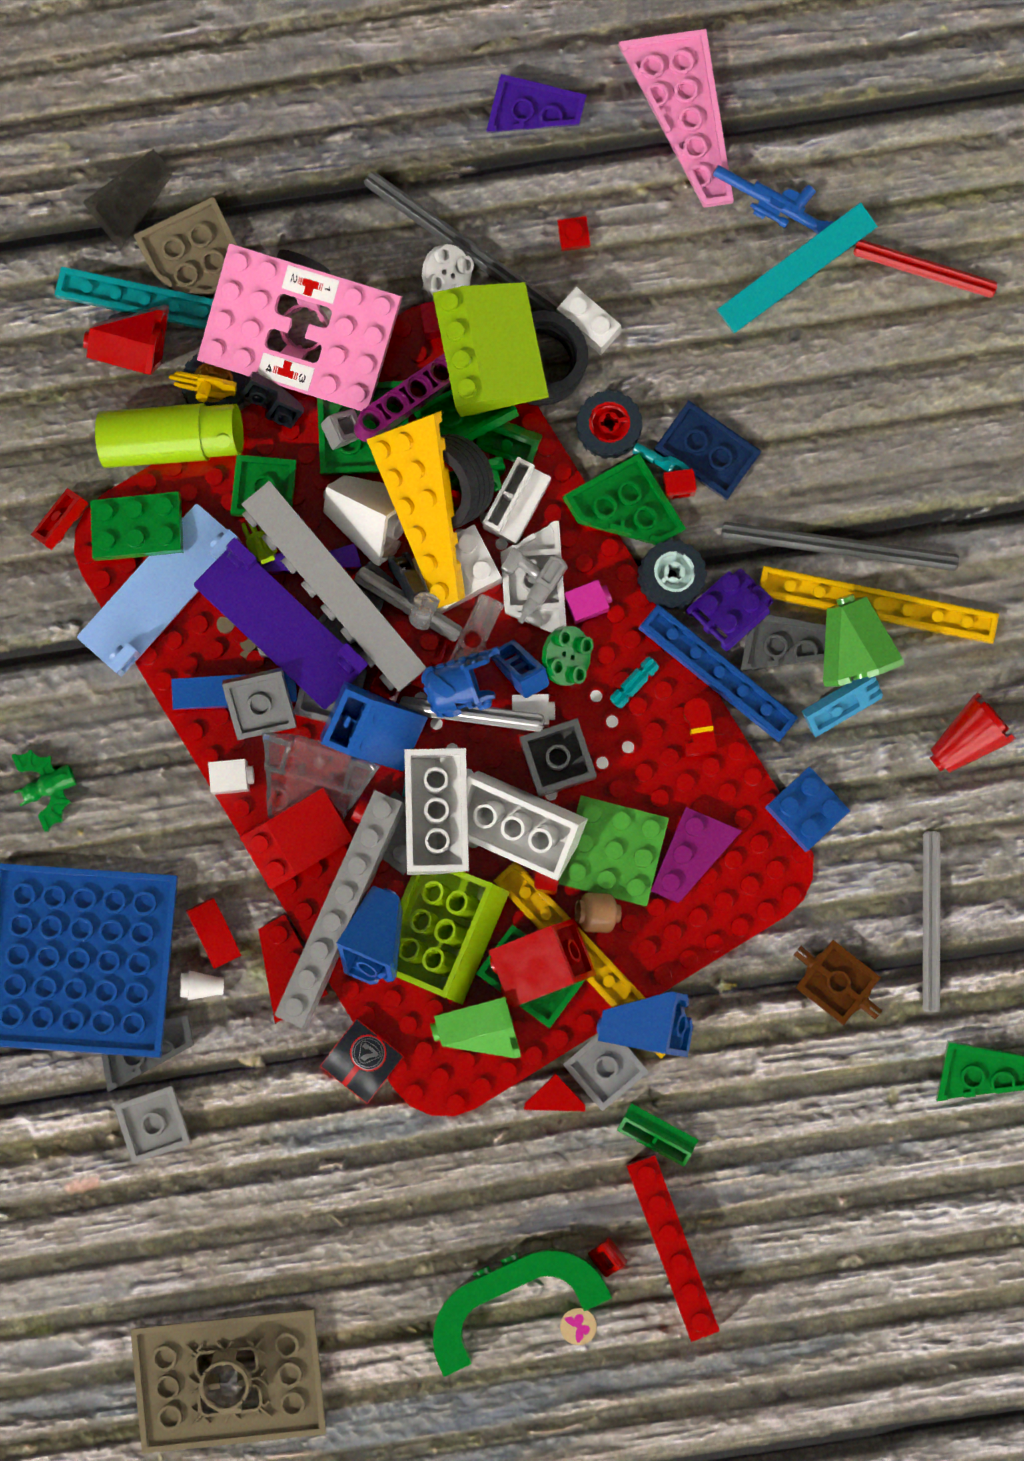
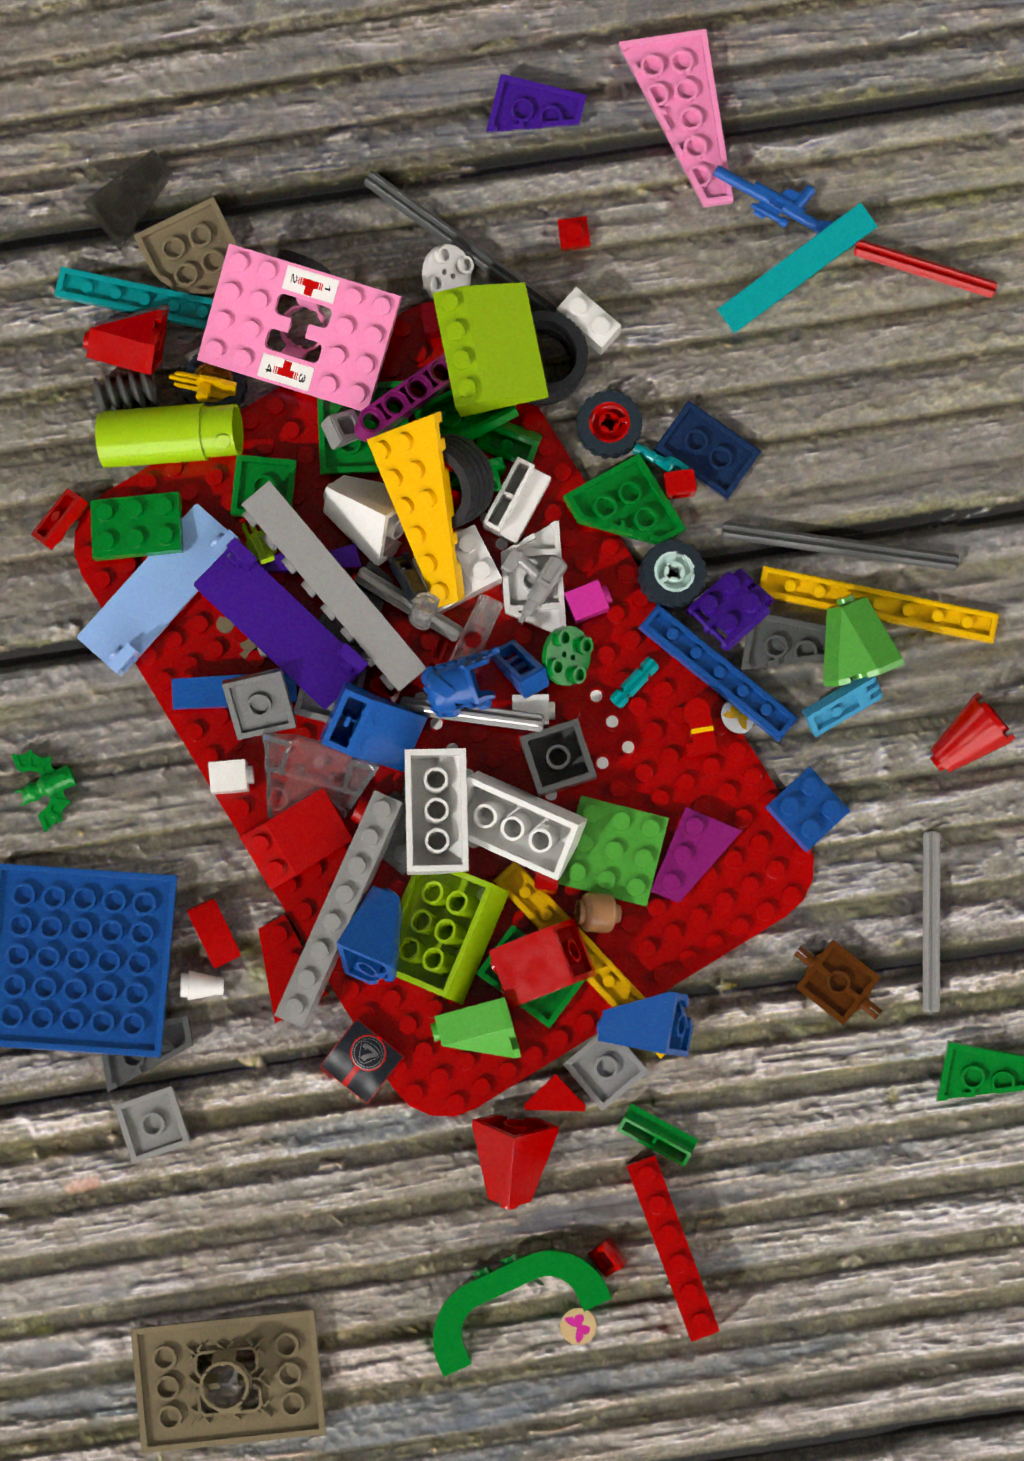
(126, 391): none -> dark grey piece
(279, 404): black slope -> none
(512, 1156): none -> red slope
(735, 720): none -> white sticker

